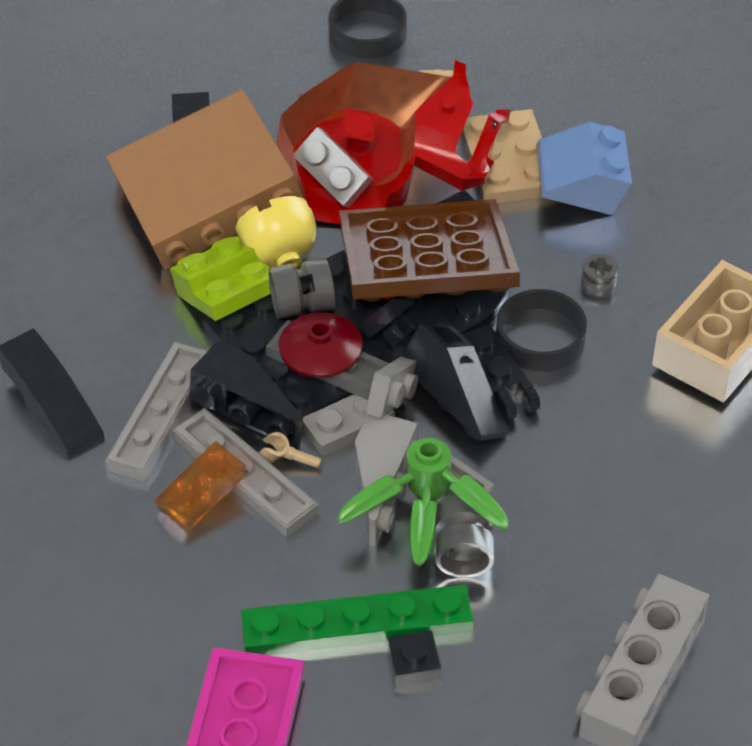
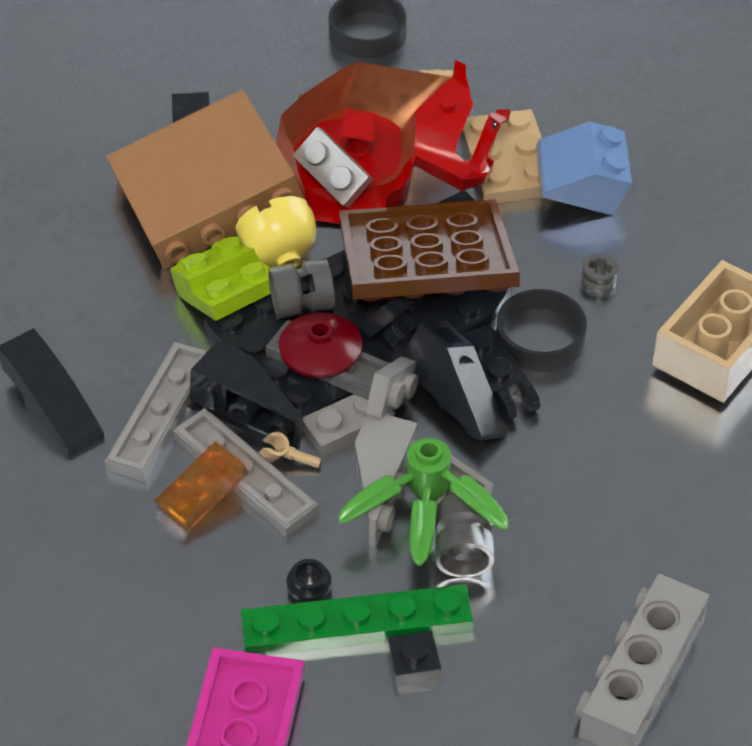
(309, 571): none -> black plate

